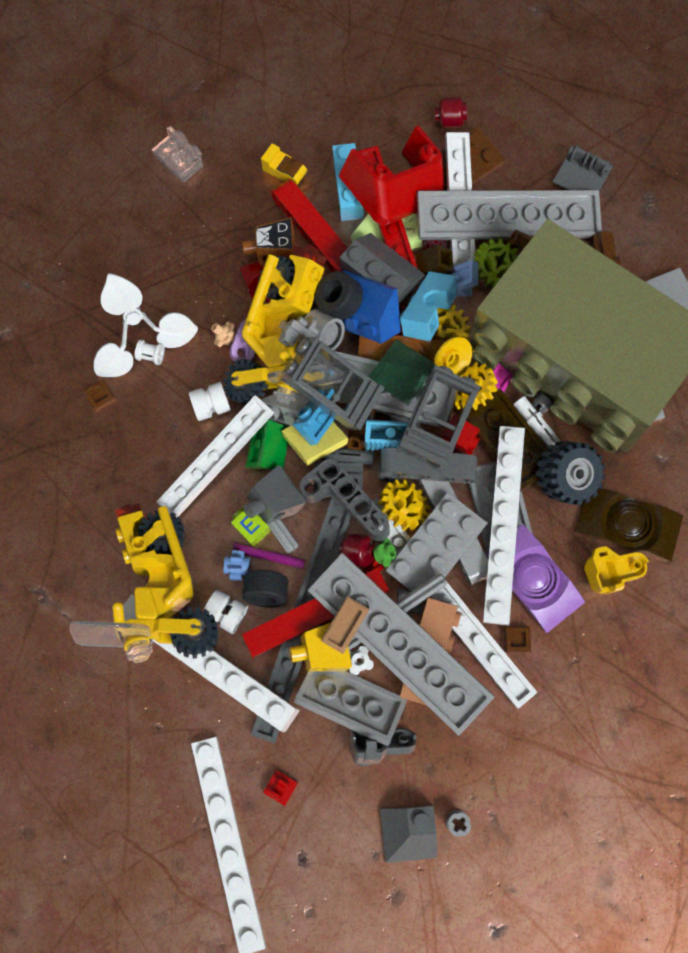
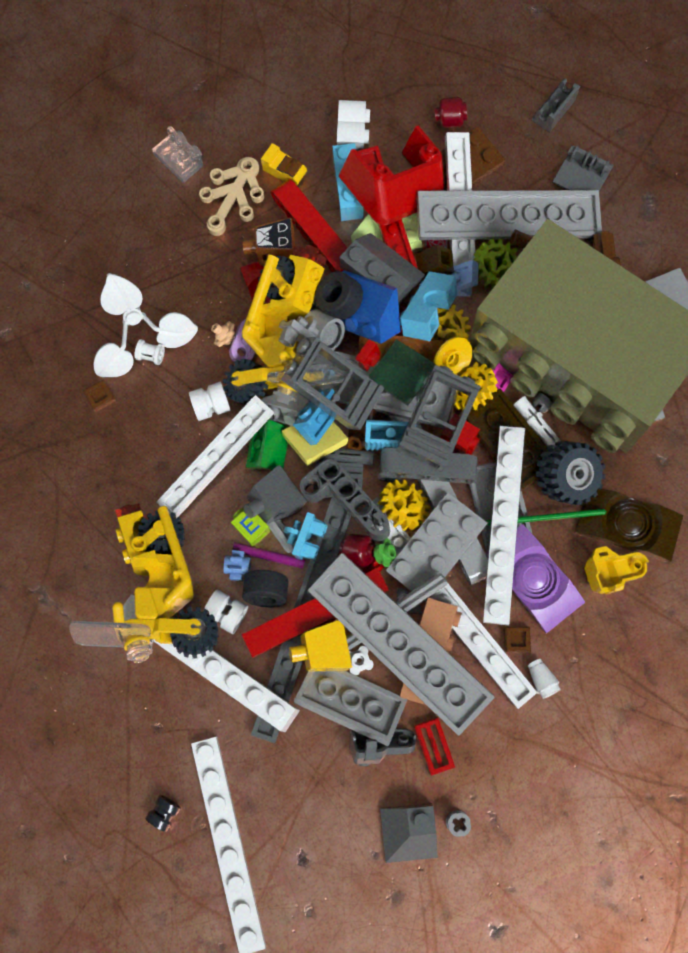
(163, 813): none -> black wheel
(233, 191): none -> tan plant
(280, 787): red tile -> none
(310, 526): none -> medium azure hips
(345, 624): medium nougat tile -> none
(351, 123): none -> white brick
(368, 355): none -> red plate
(441, 768): none -> red tile
(543, 679): none -> white cone
(556, 106): none -> dark grey hinge
(557, 516): none -> green axle

